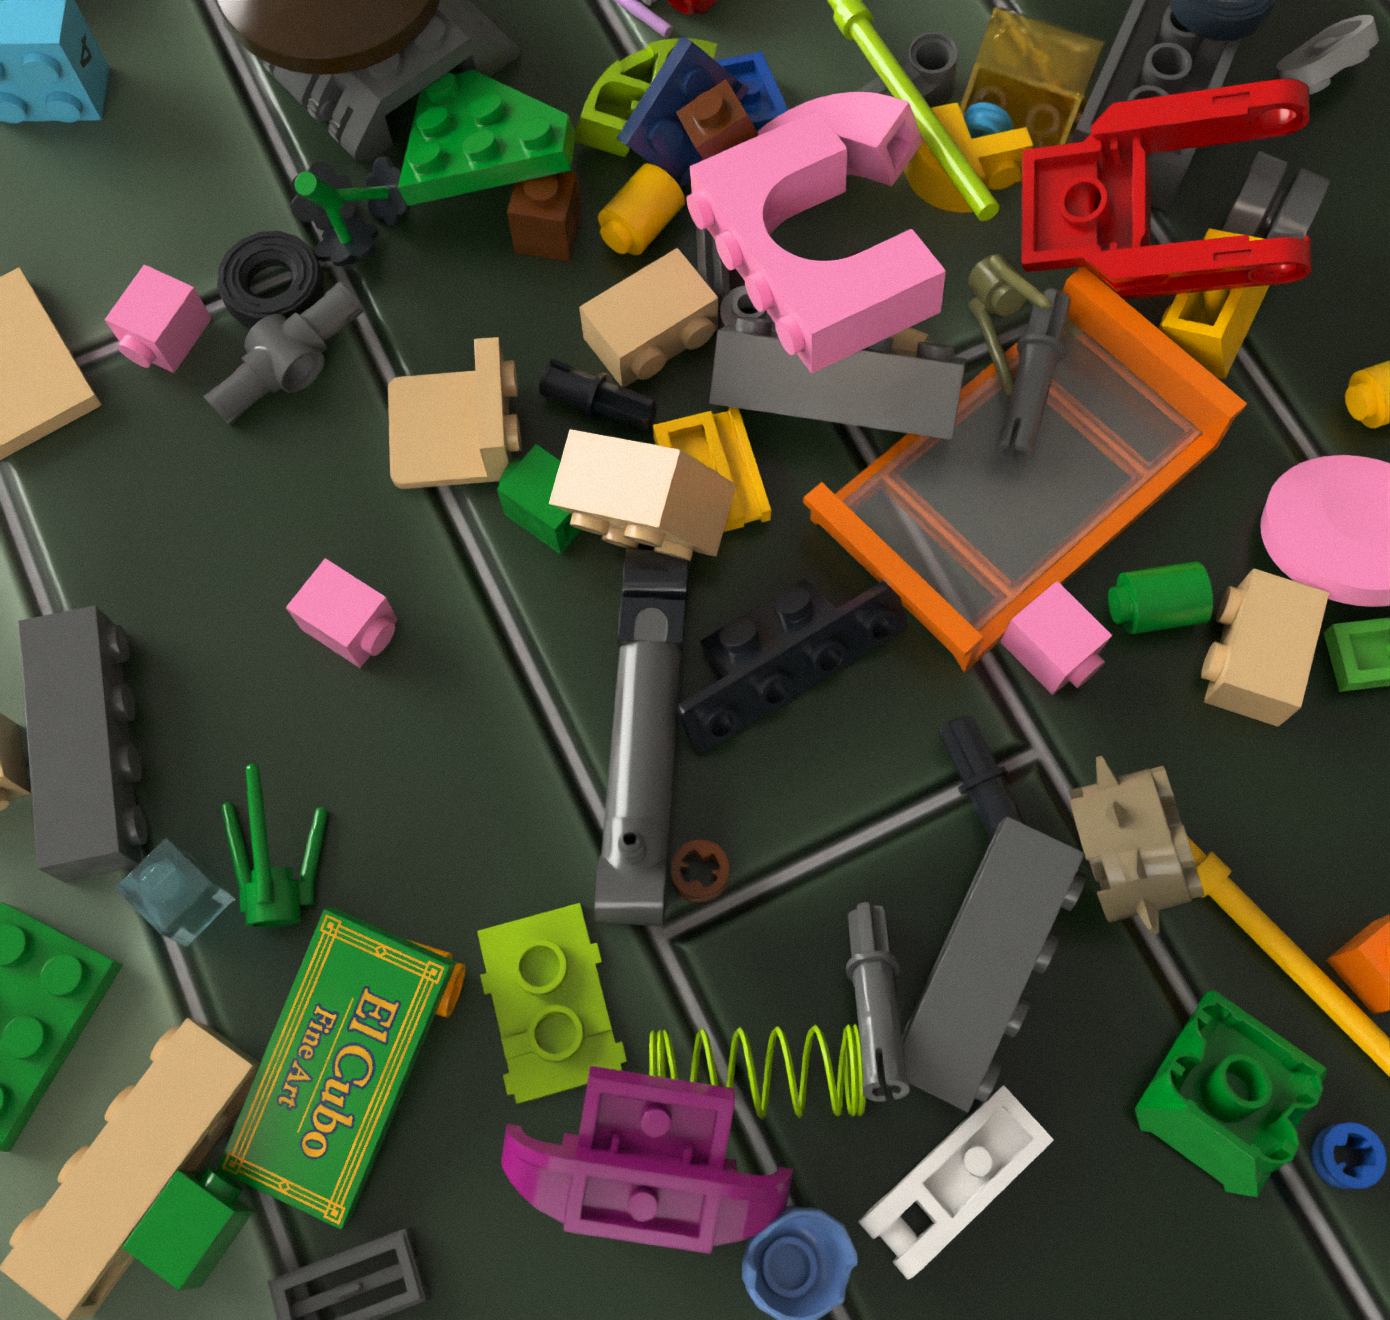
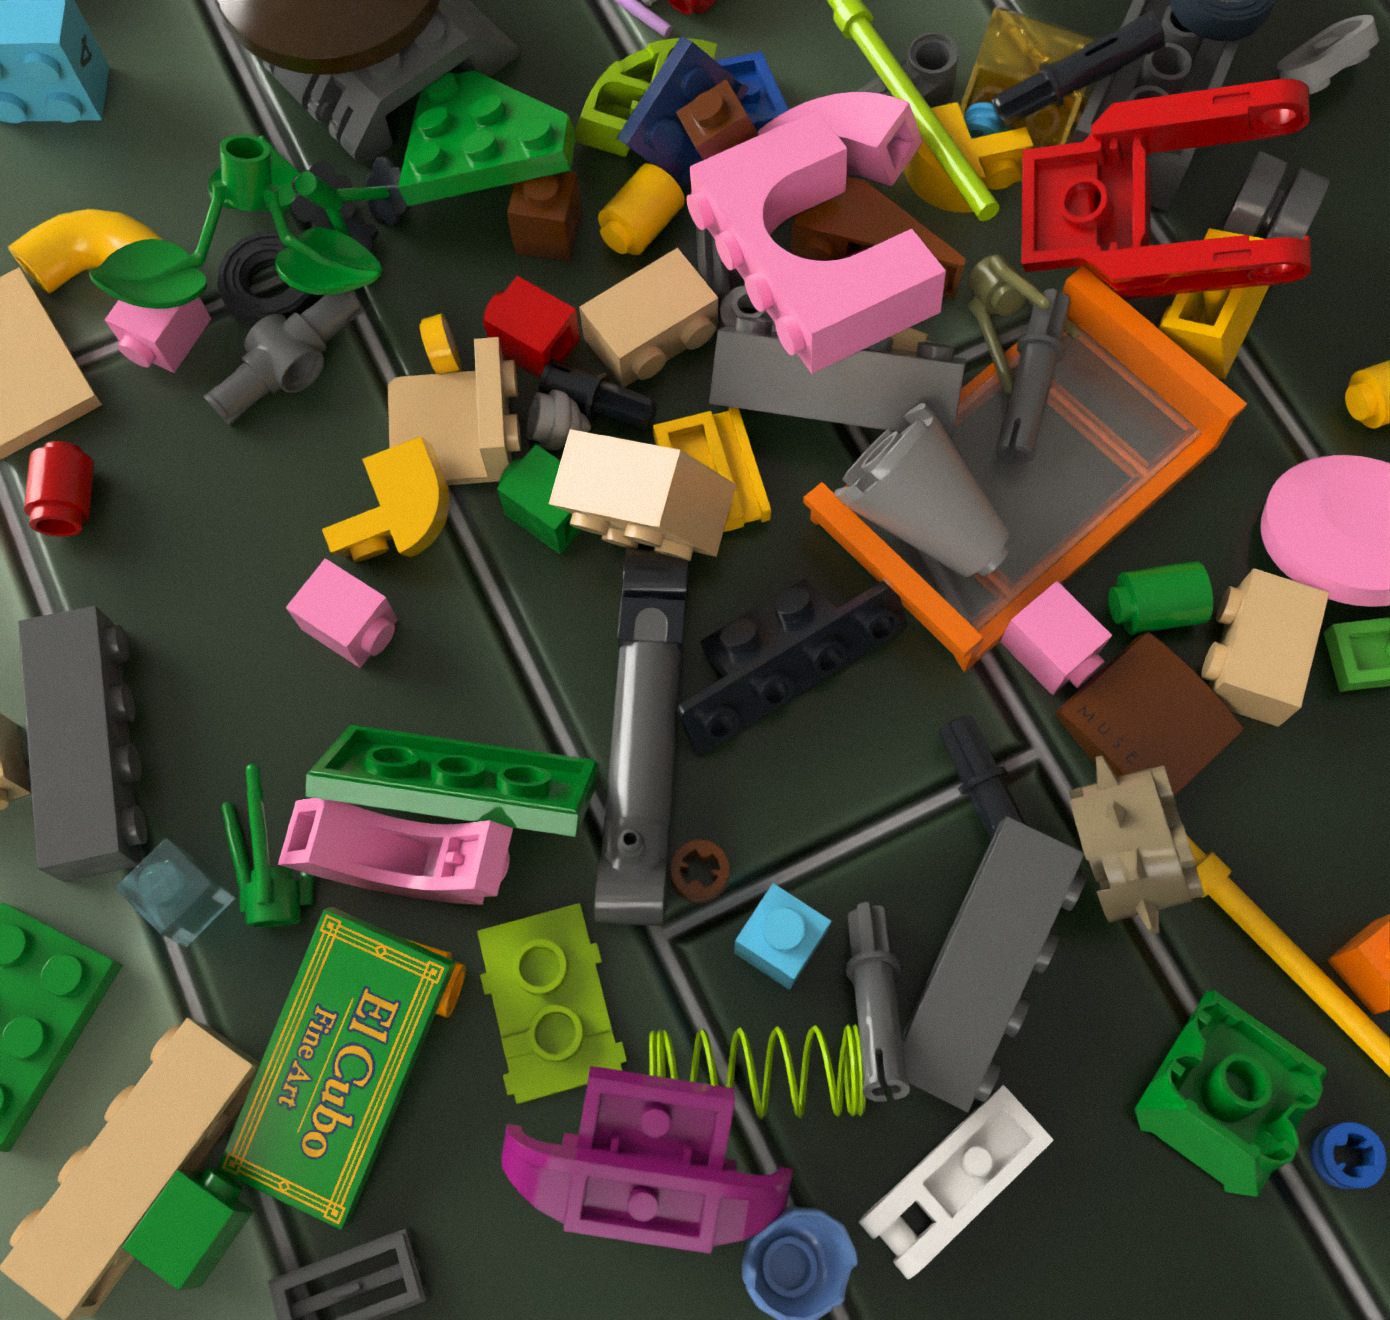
(59, 489): none -> red brick
(74, 244): none -> yellow cylinder
(249, 179): none -> green plant
(397, 854): none -> bright pink arch
(411, 506): none -> yellow brick
(440, 344): none -> yellow tile
(455, 779): none -> green tile
(531, 326): none -> red brick
(552, 418): none -> light grey plate
(781, 936): none -> medium azure brick
(860, 221): none -> dark orange slope
(927, 496): none -> light grey cone
(1080, 69): none -> black axle
(1149, 714): none -> reddish brown slope

